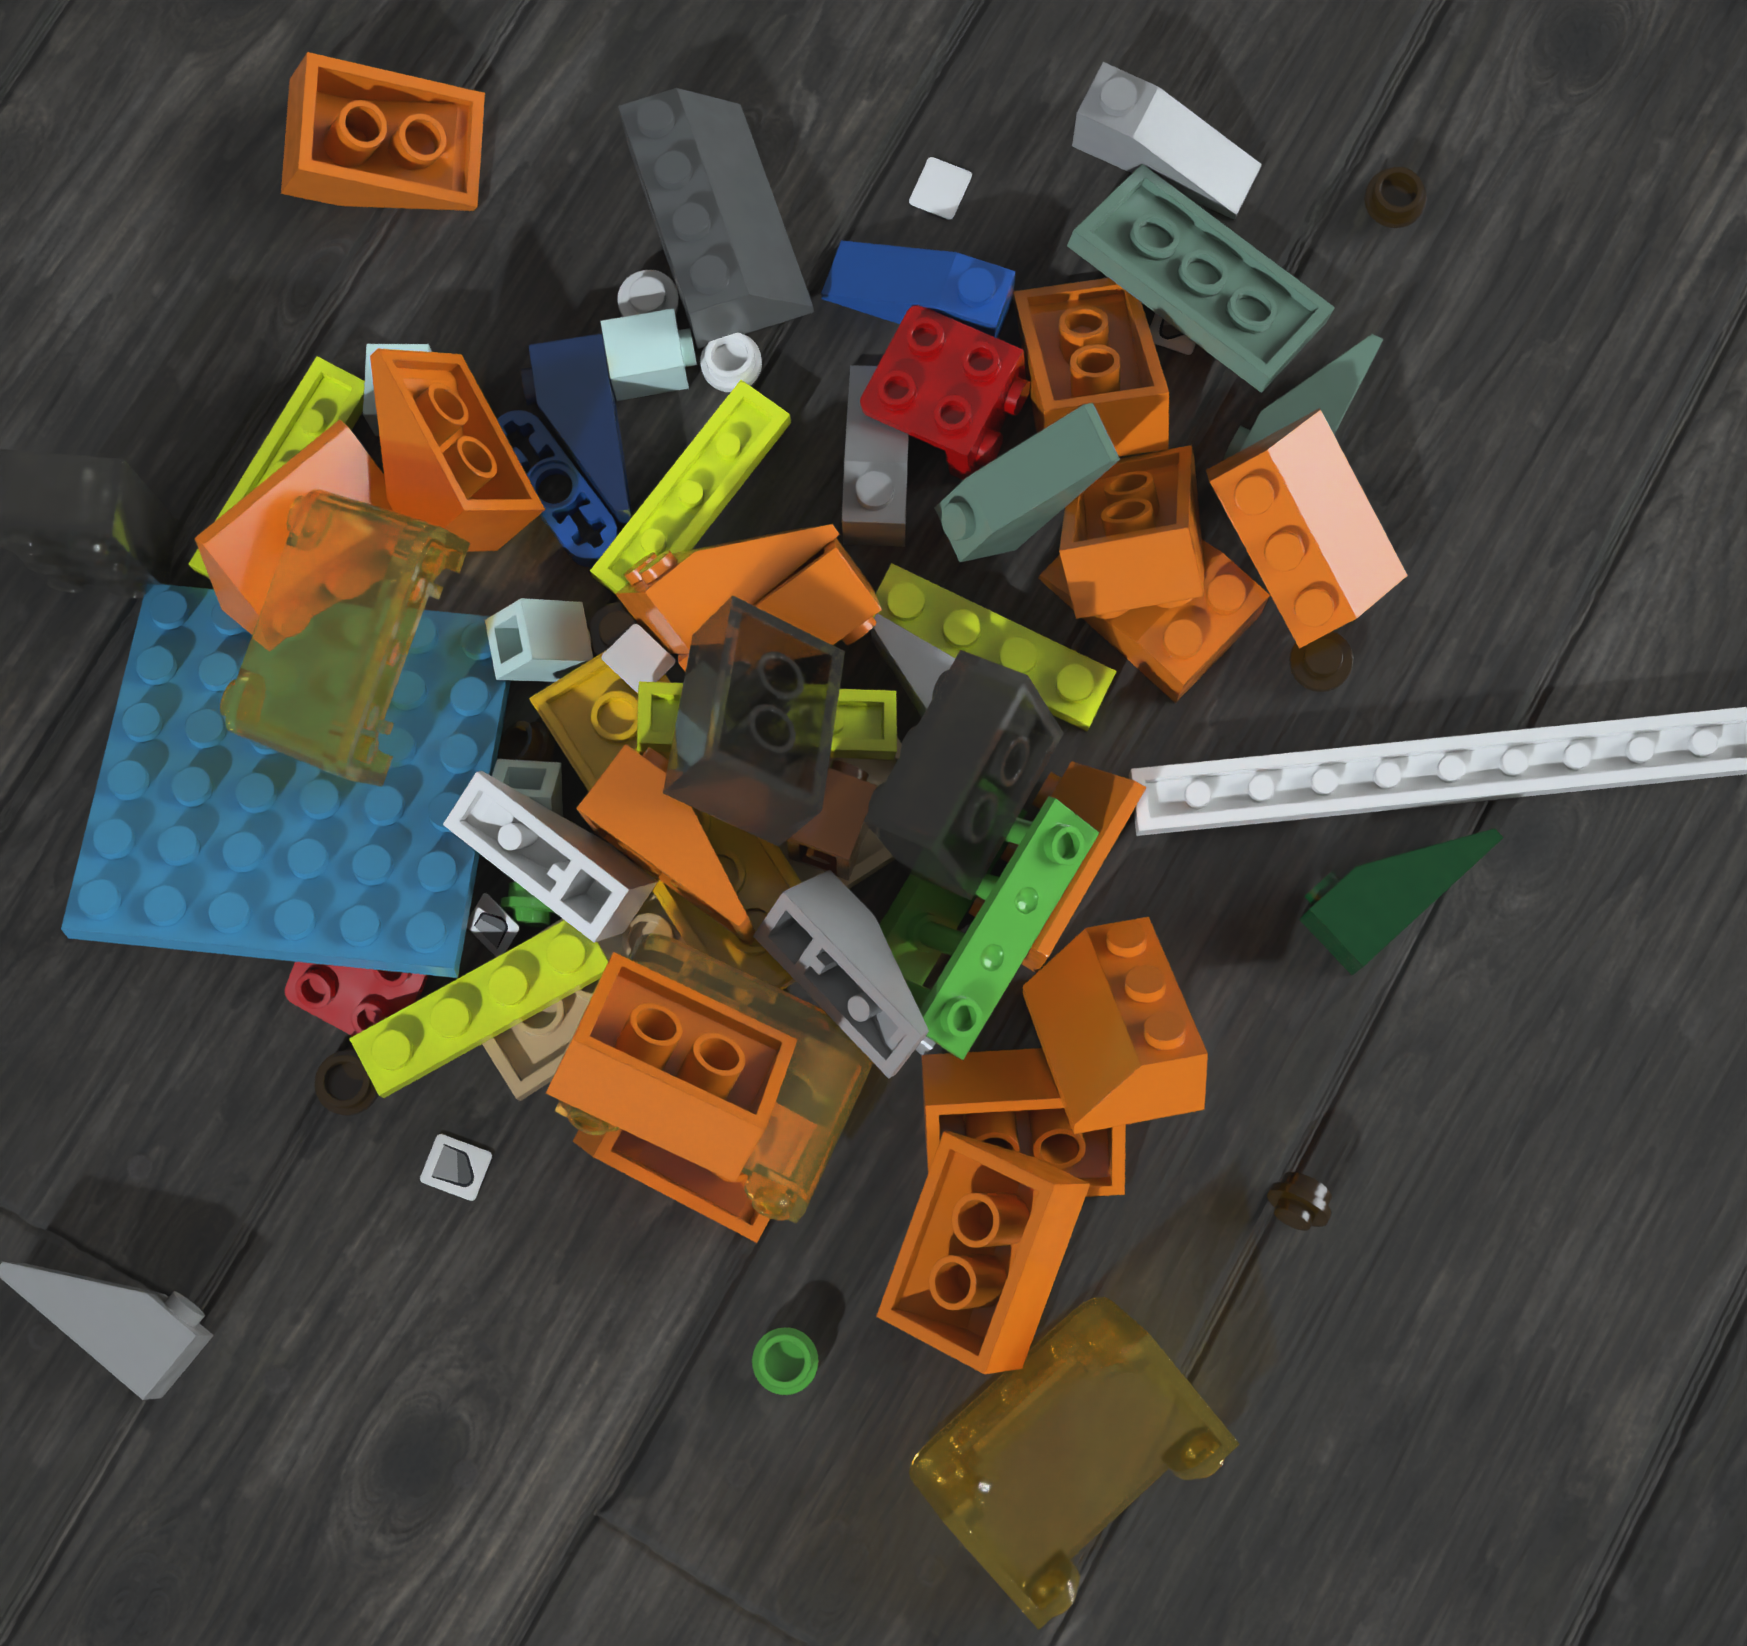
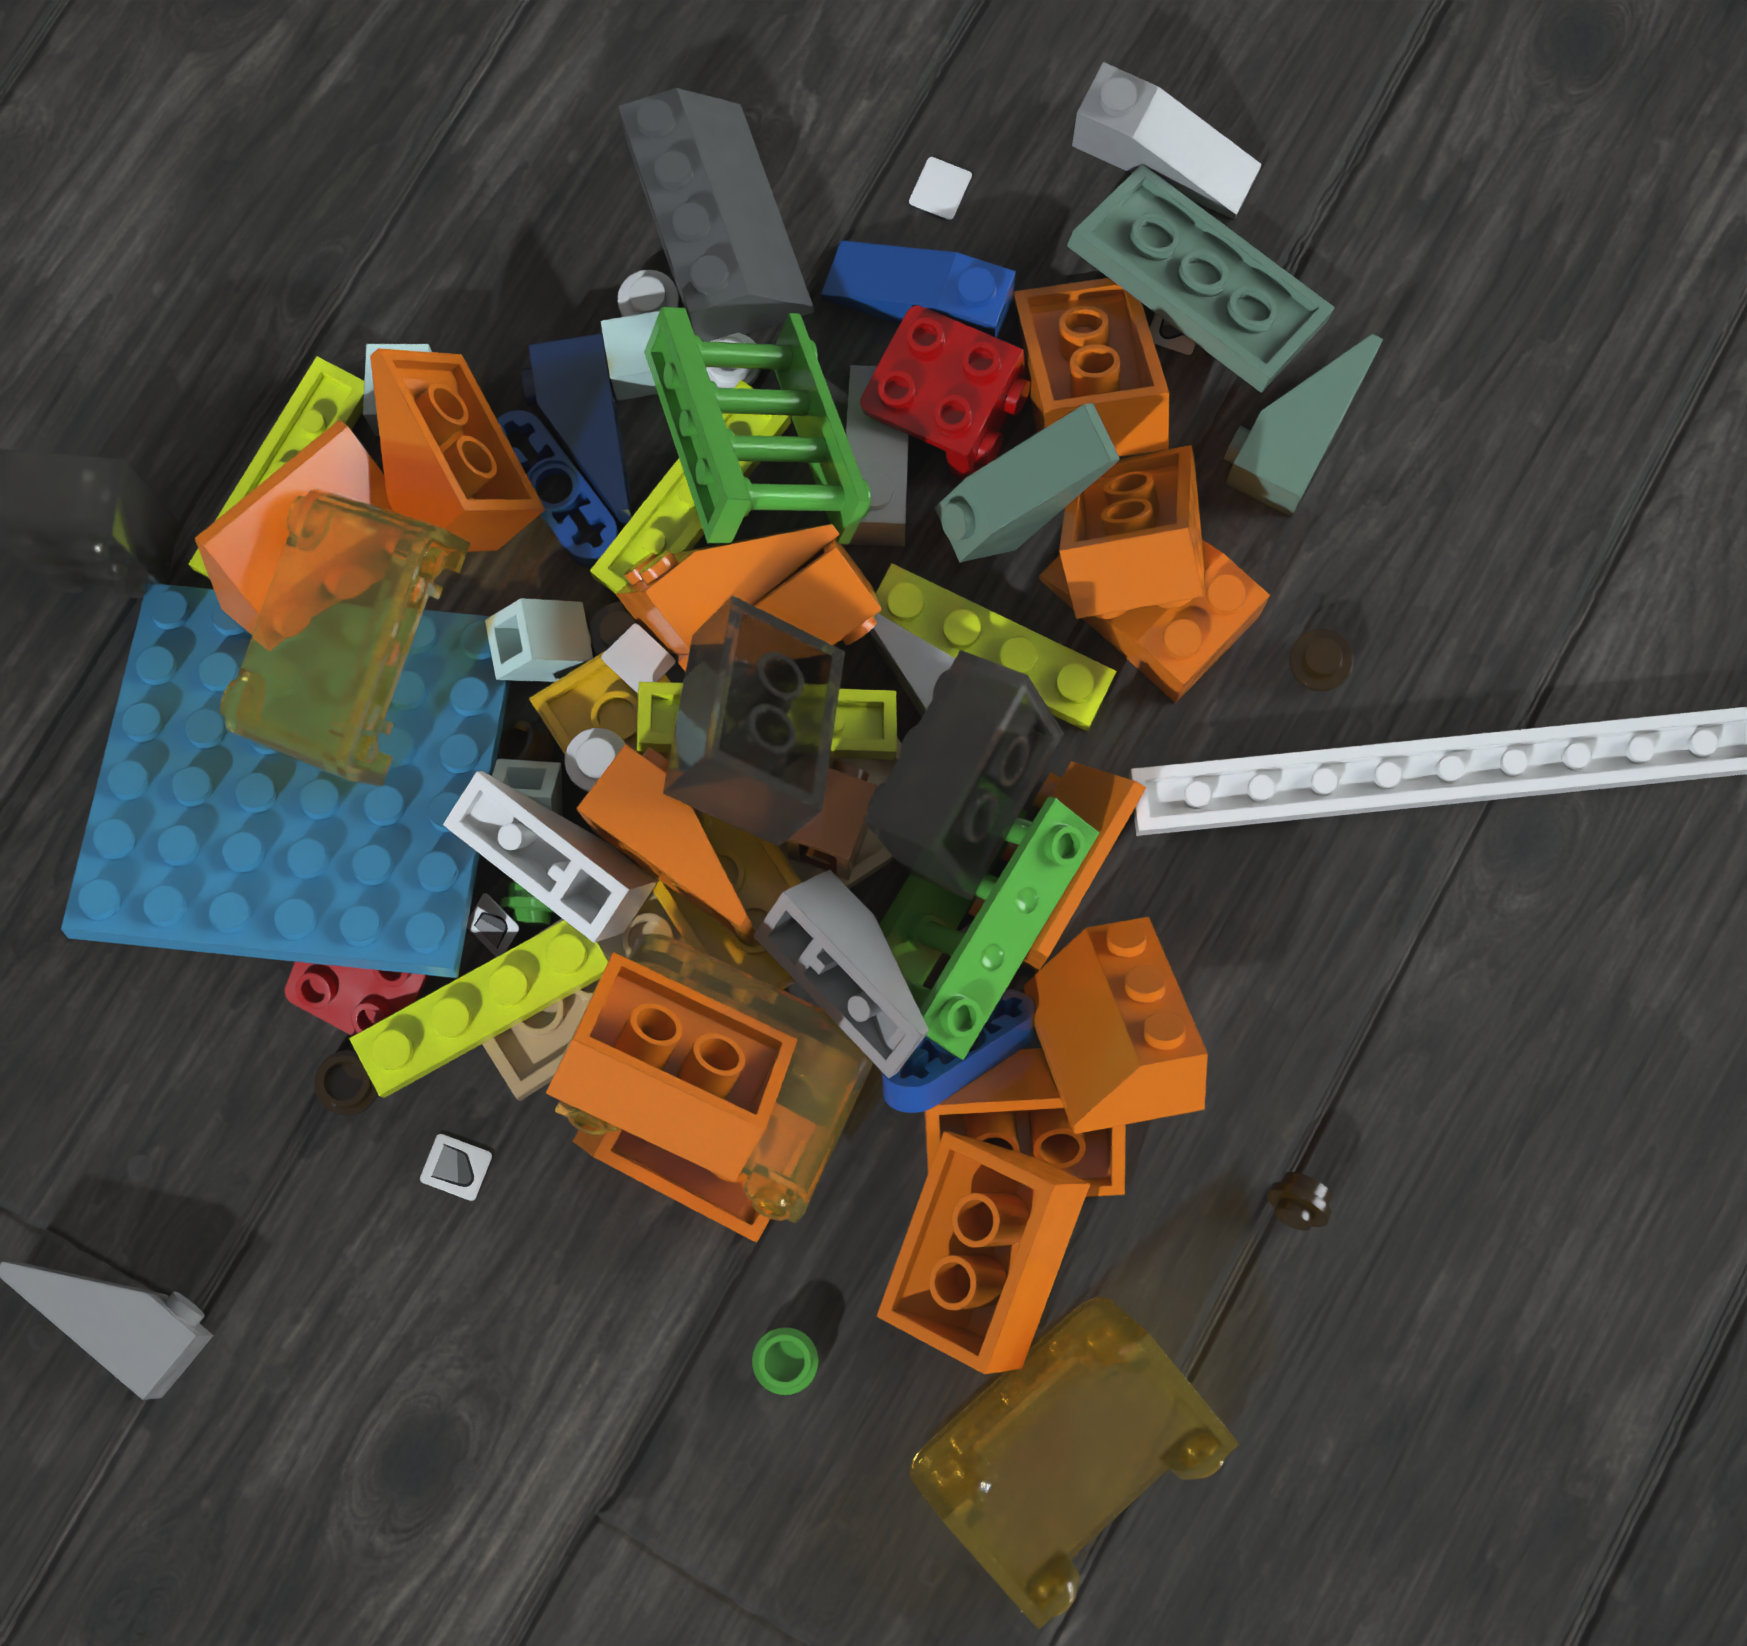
(380, 138): orange slope -> none
(590, 755): none -> white plate
(712, 451): none -> bright green fence
(935, 1075): none -> blue beam
(1307, 527): orange slope -> none
(1385, 896): dark green slope -> none
(1395, 197): dark brown plate -> none

